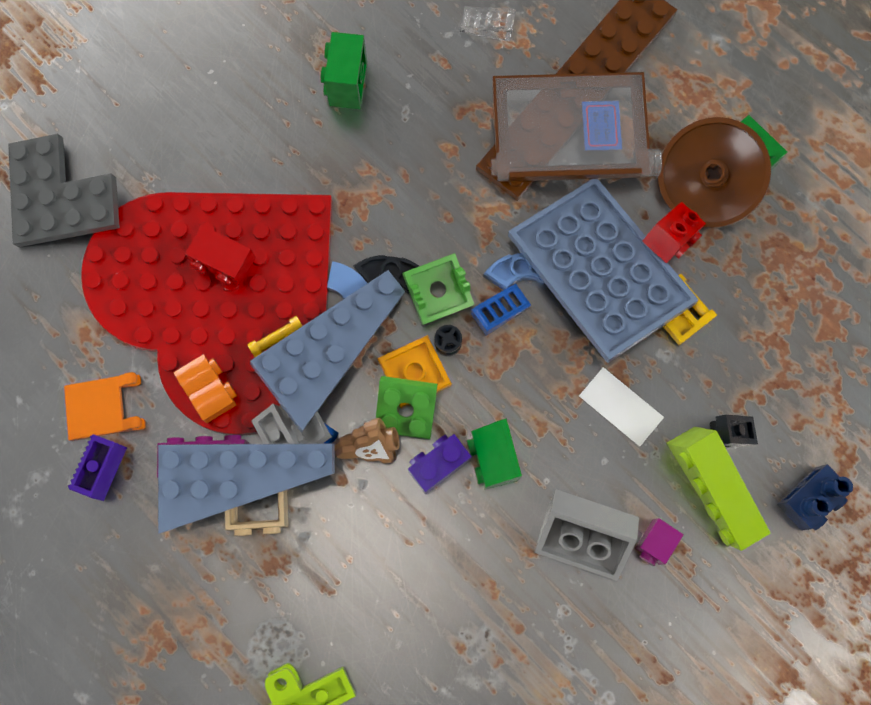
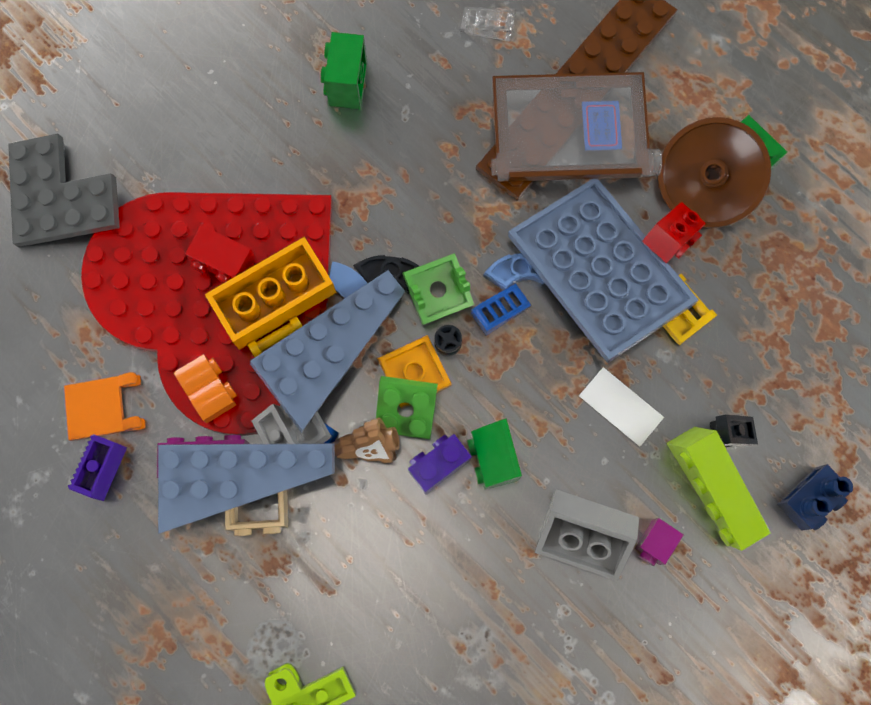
(271, 293): none -> light orange brick

